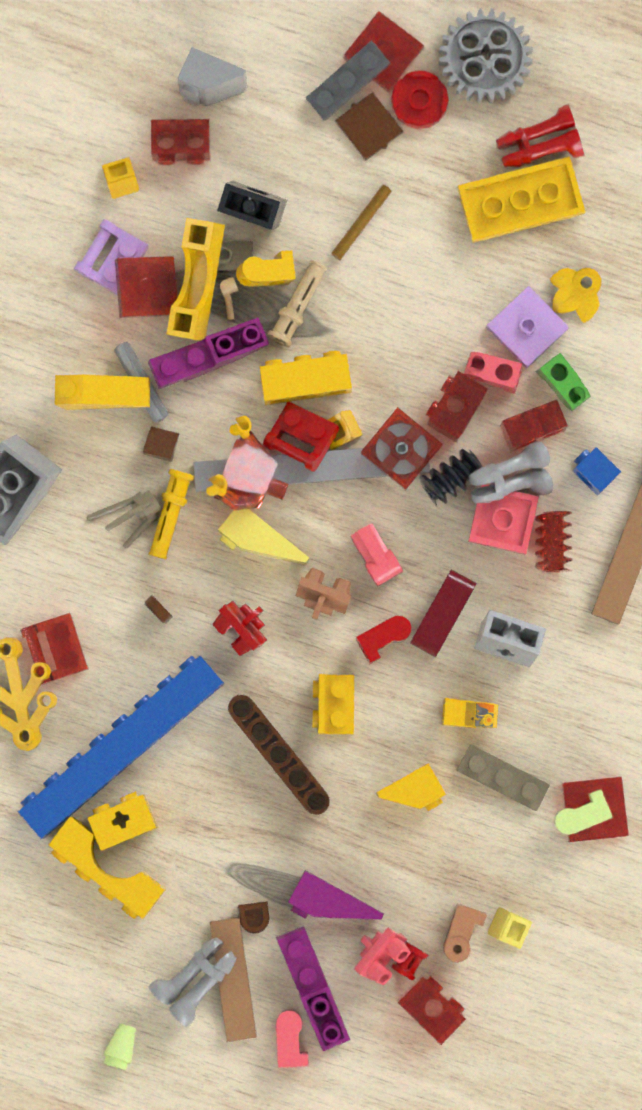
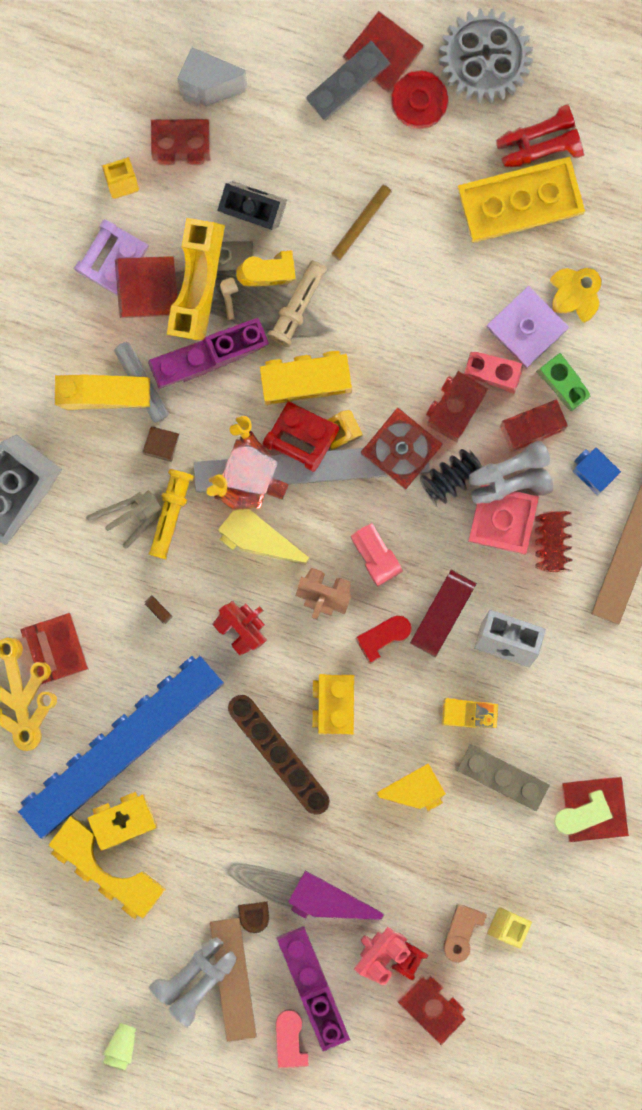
(369, 126): reddish brown piece -> none

